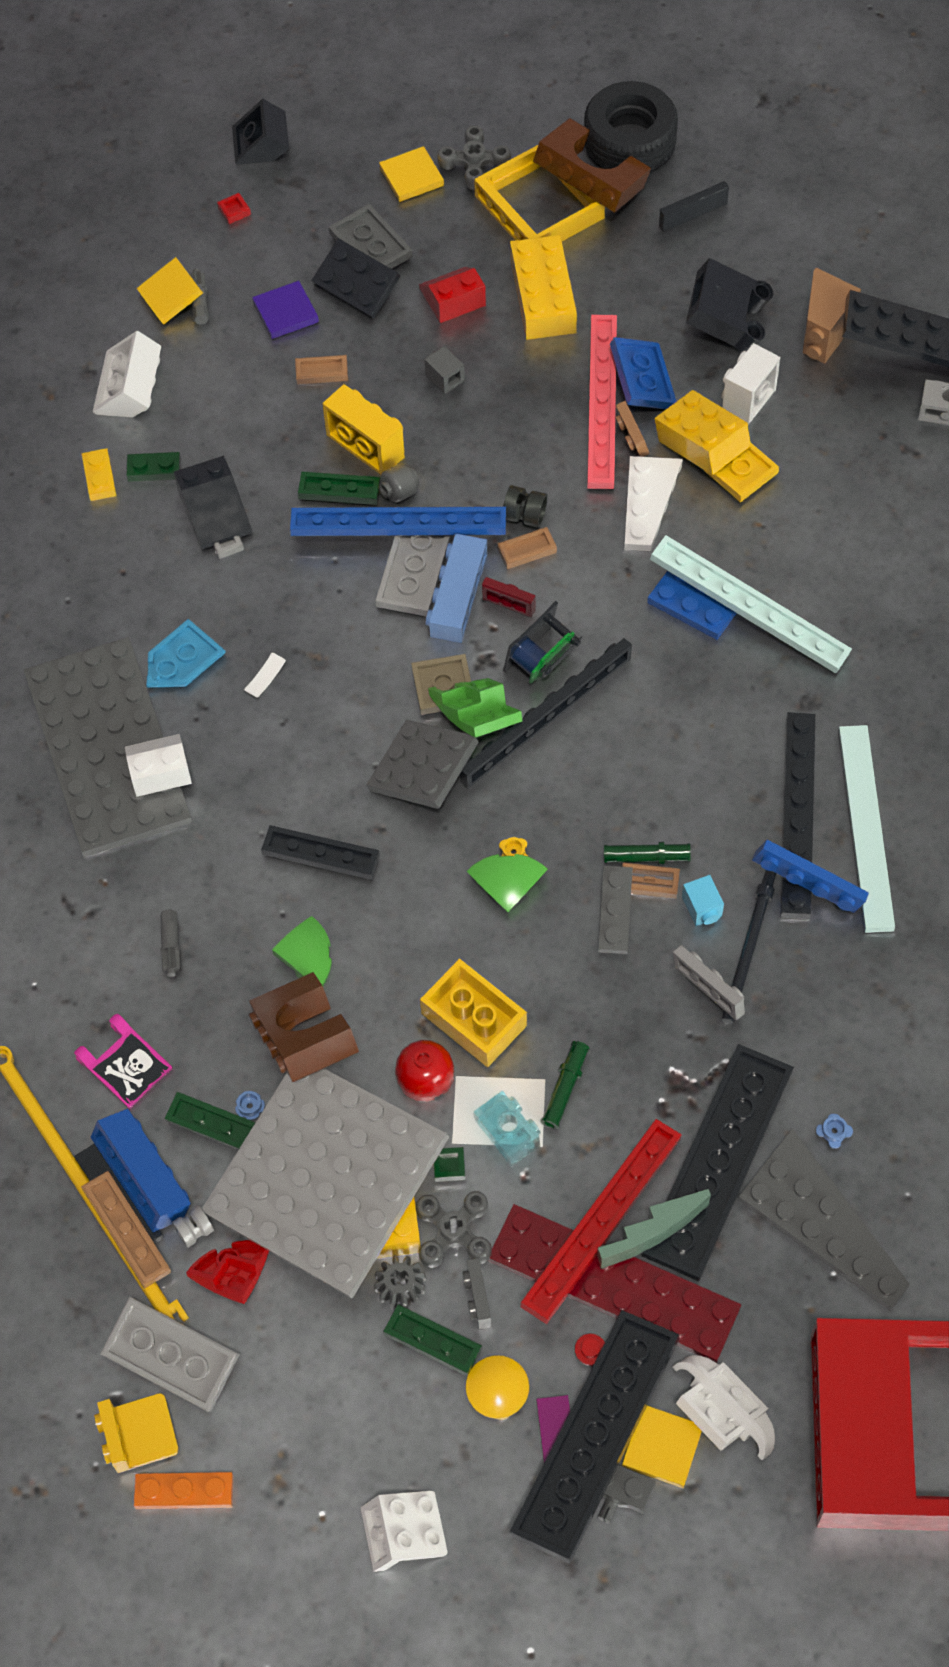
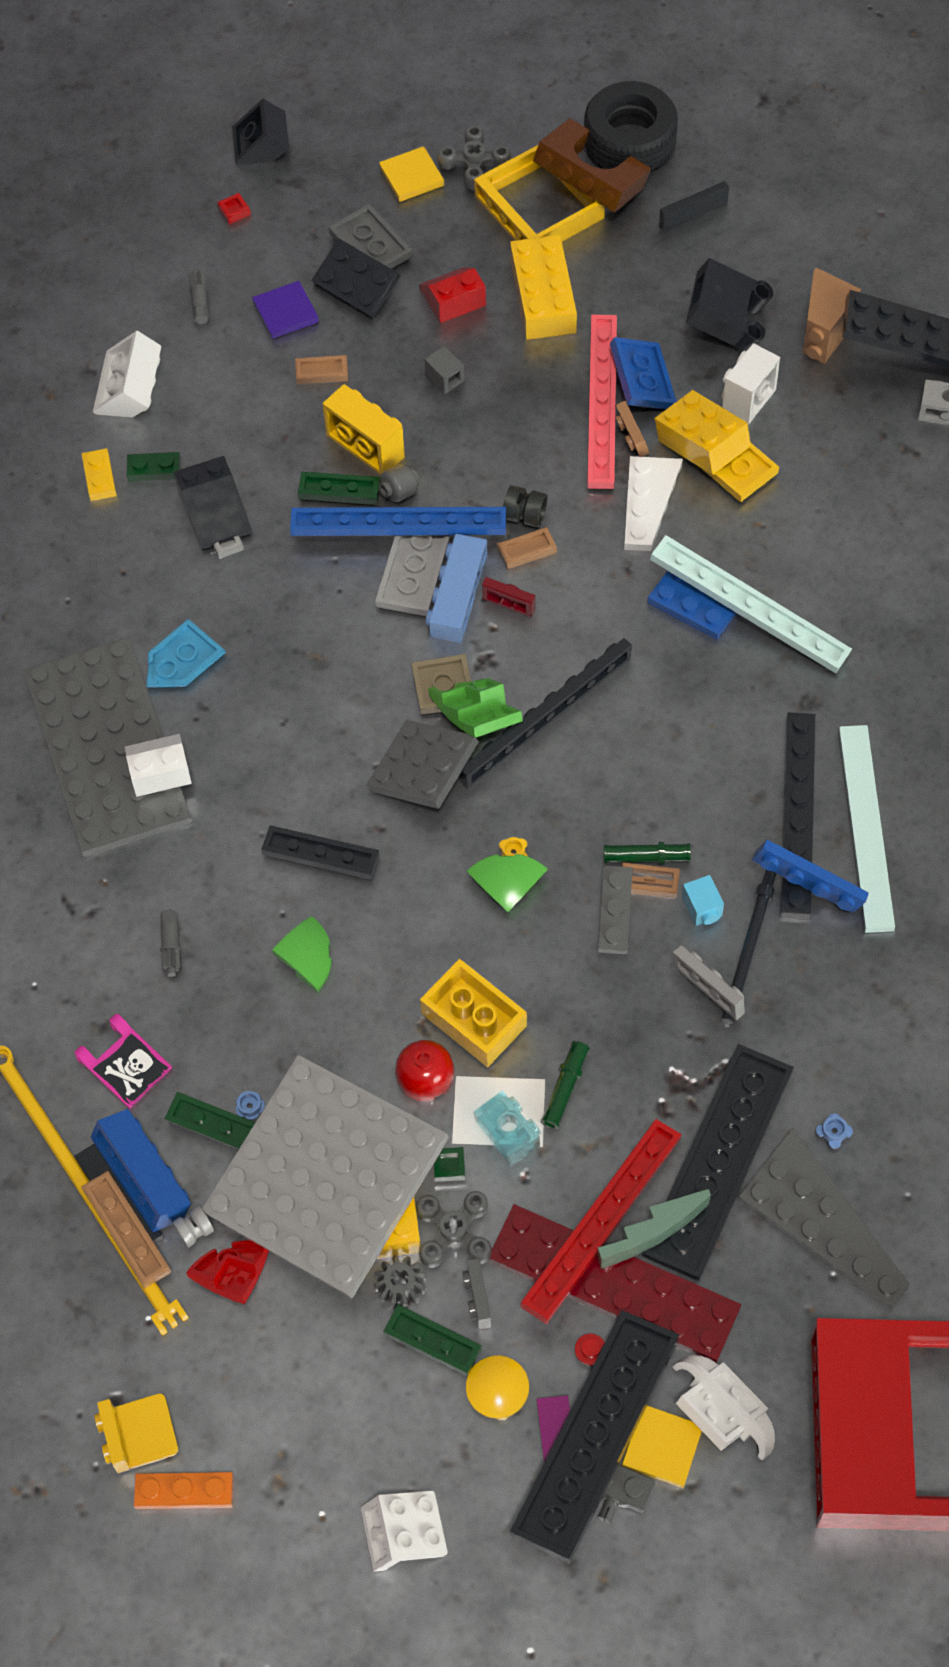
(169, 290): yellow tile -> none
(170, 1354): light grey tile -> none
(265, 675): white sticker -> none
(306, 1049): reddish brown arch -> none
(531, 656): piece -> none

